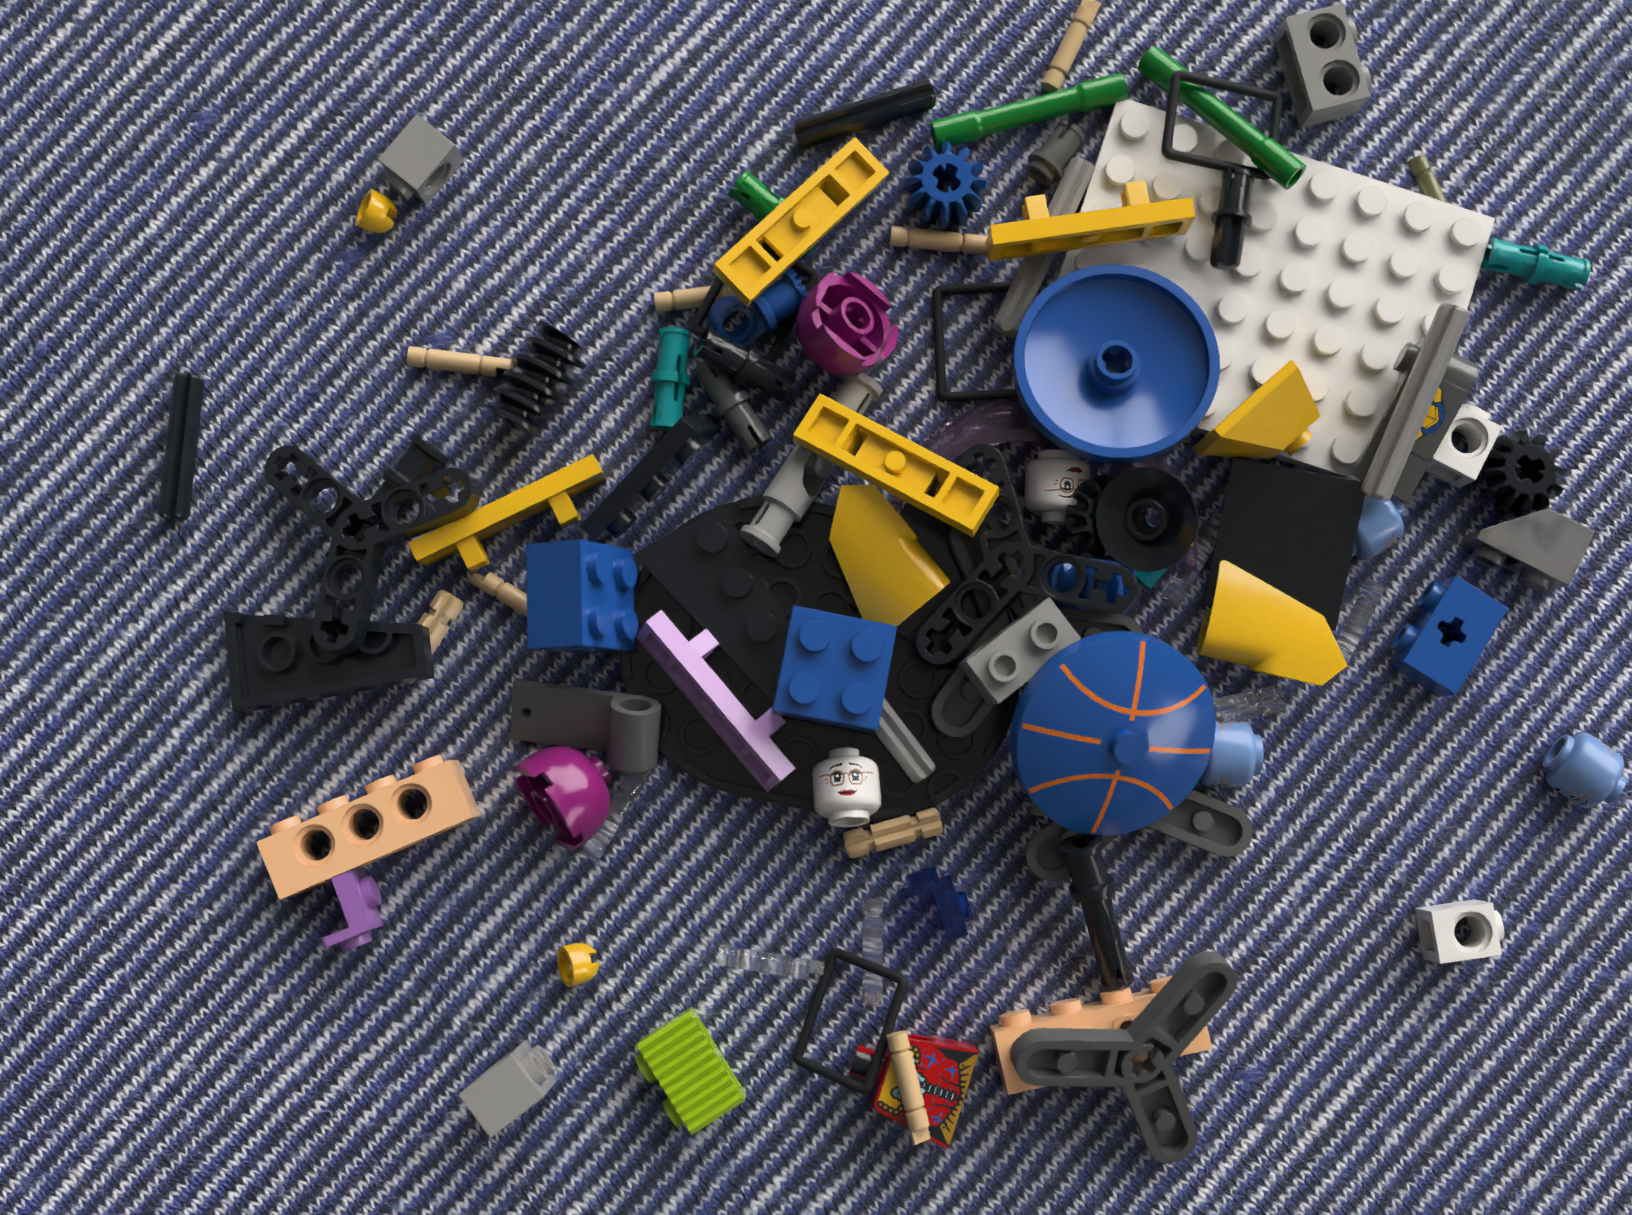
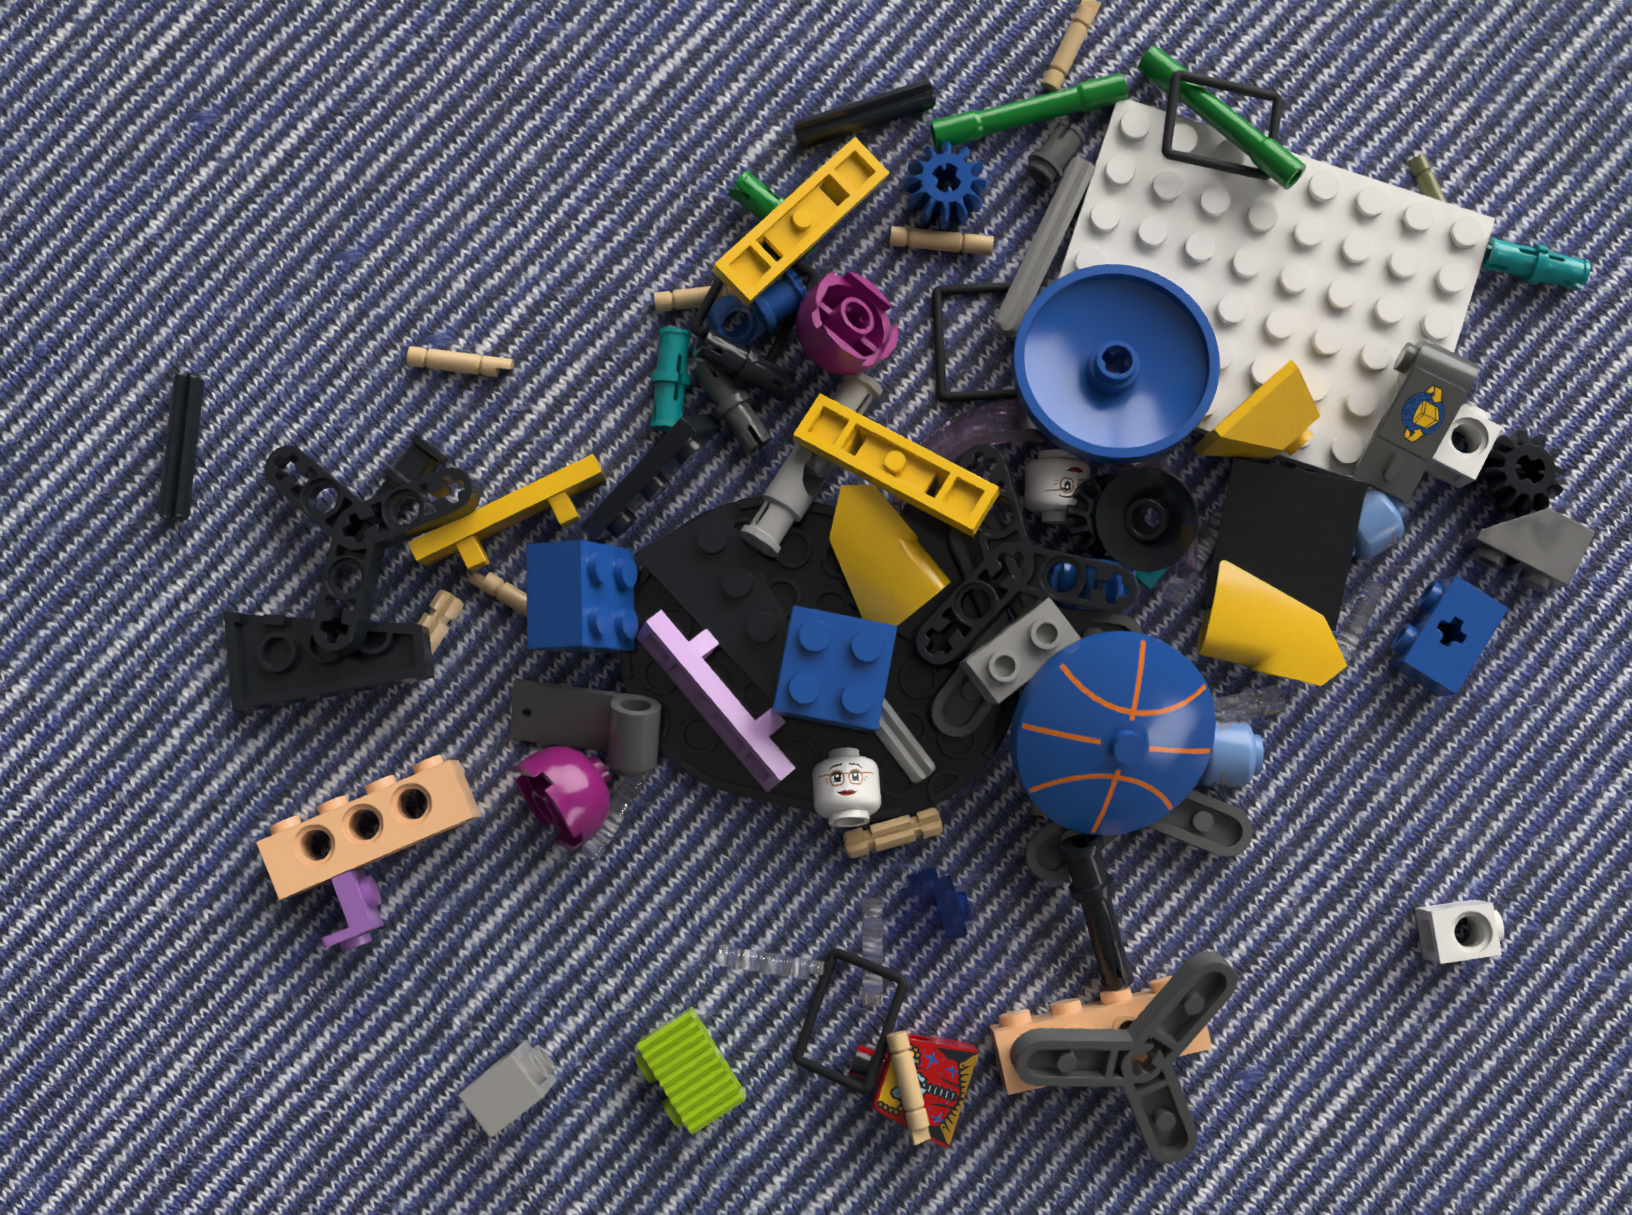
(376, 212): yellow hinge -> none
(420, 161): light grey brick -> none
(537, 379): black piece -> none
(575, 963): yellow hinge -> none
(1130, 223): yellow hinge -> none
(1231, 219): black axle -> none
(1309, 66): light grey brick -> none
(1415, 401): light grey axle -> none
(1584, 769): medium blue head -> none

